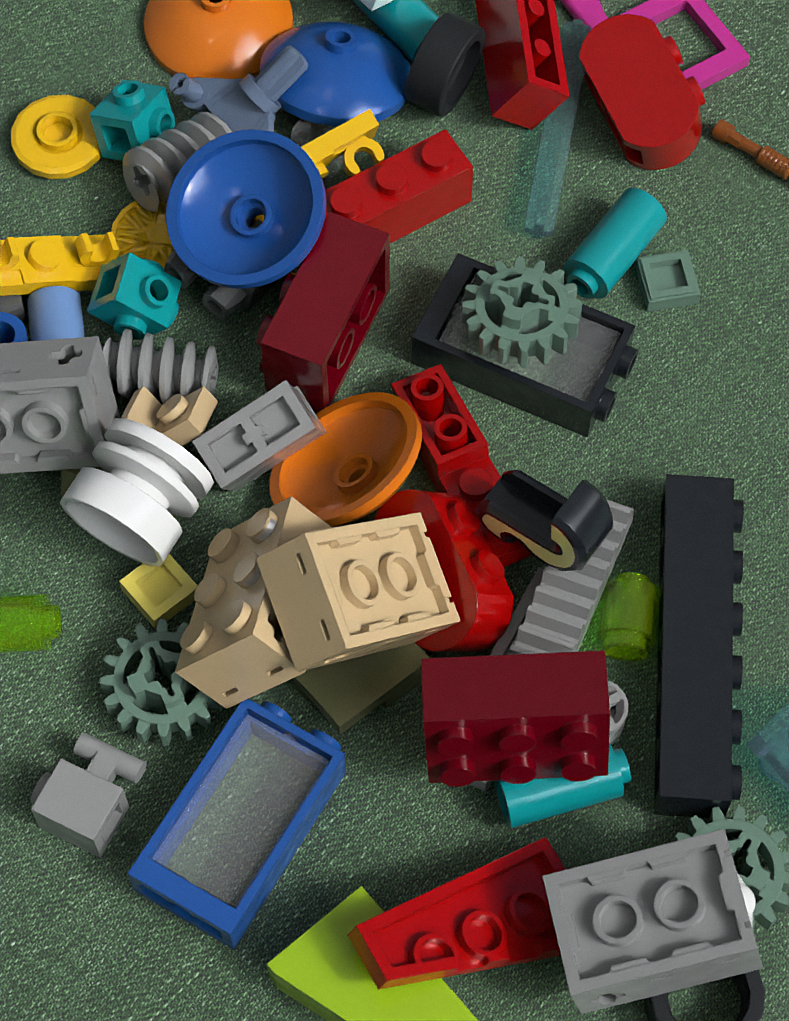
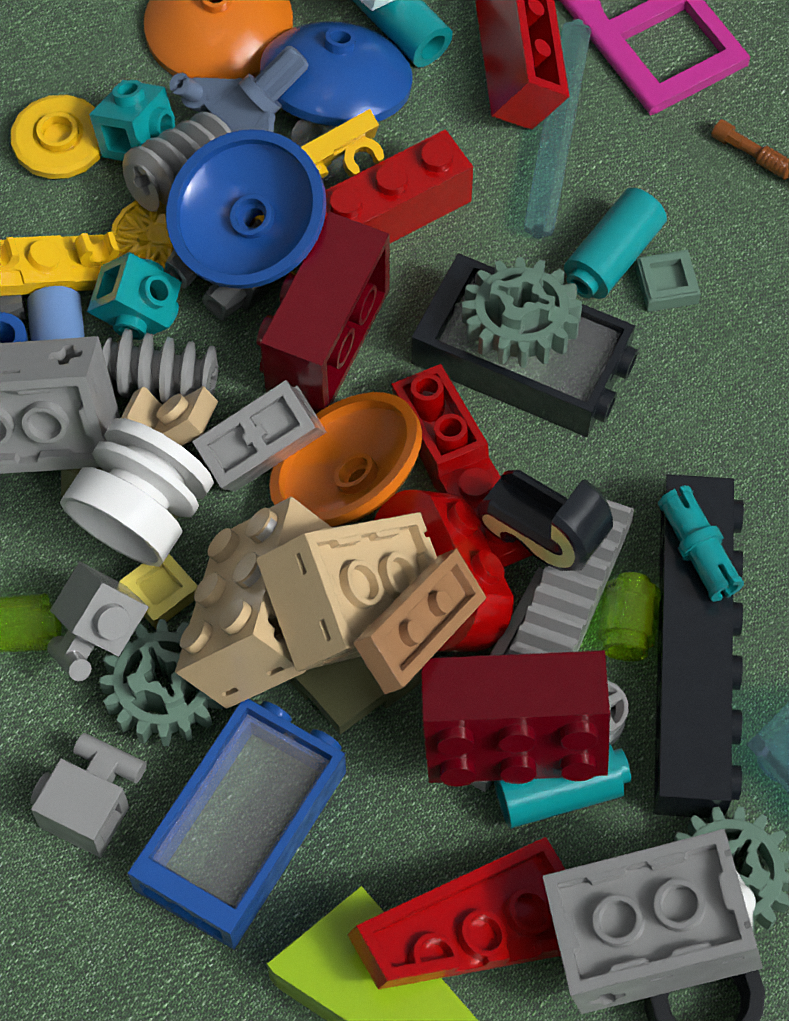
(95, 613): none -> light grey brick
(419, 621): none -> medium nougat plate
(444, 64): black tyre -> none
(642, 91): red brick -> none
(700, 543): none -> teal pin

